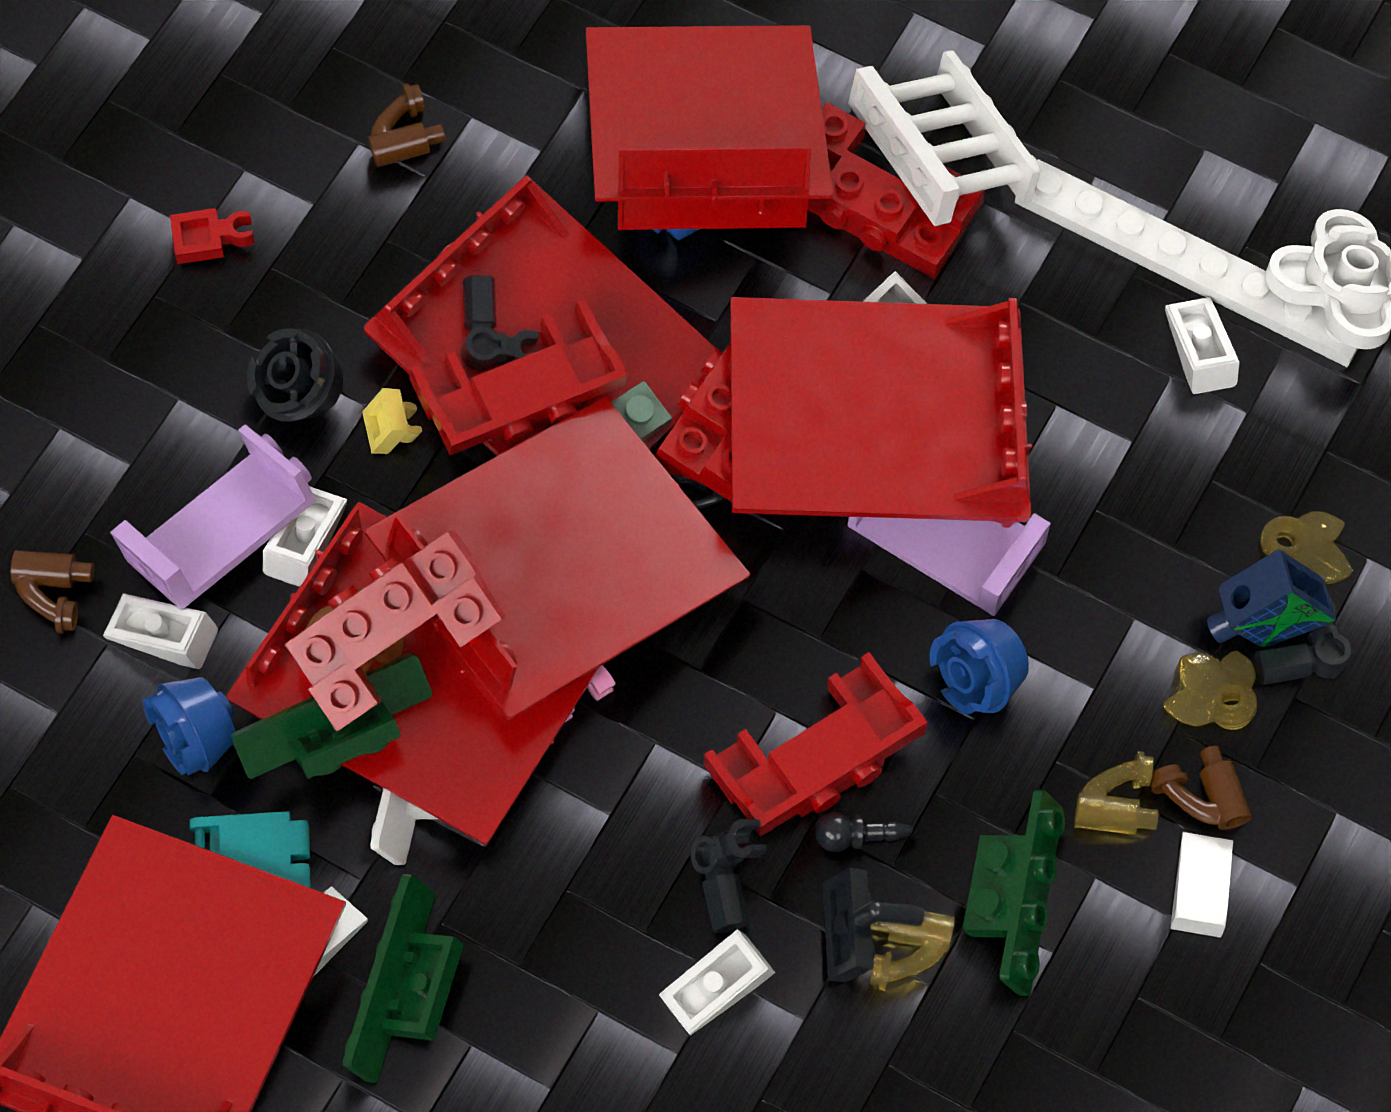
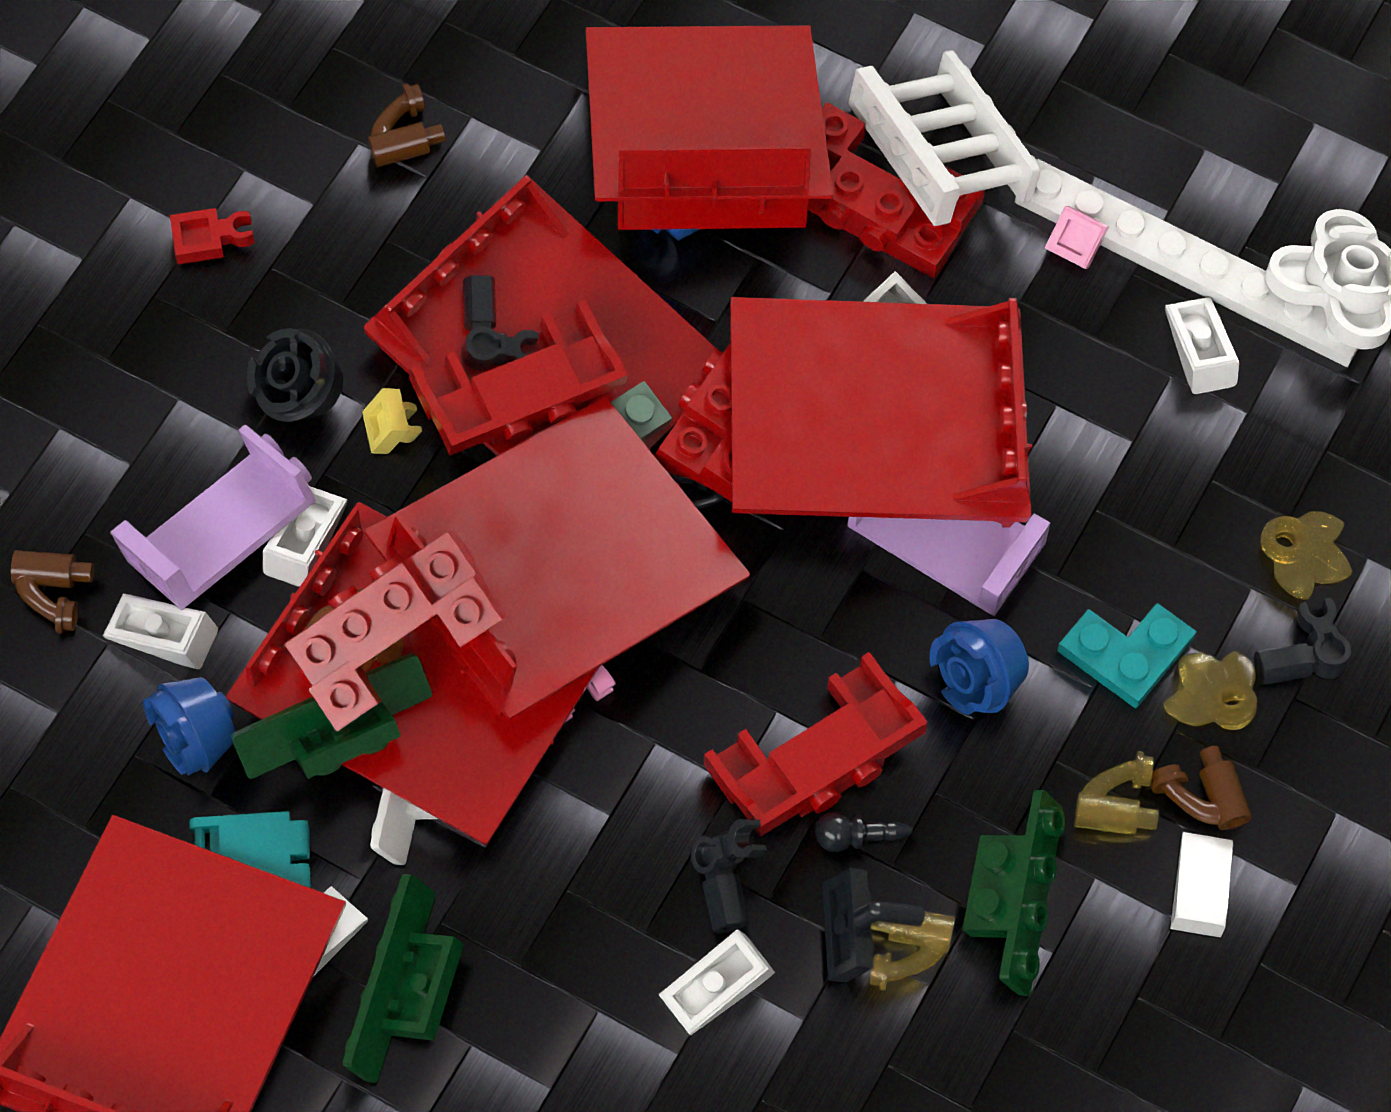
(1076, 237): none -> bright pink tile
(1124, 663): none -> teal plate
(1272, 602): dark blue torso -> none

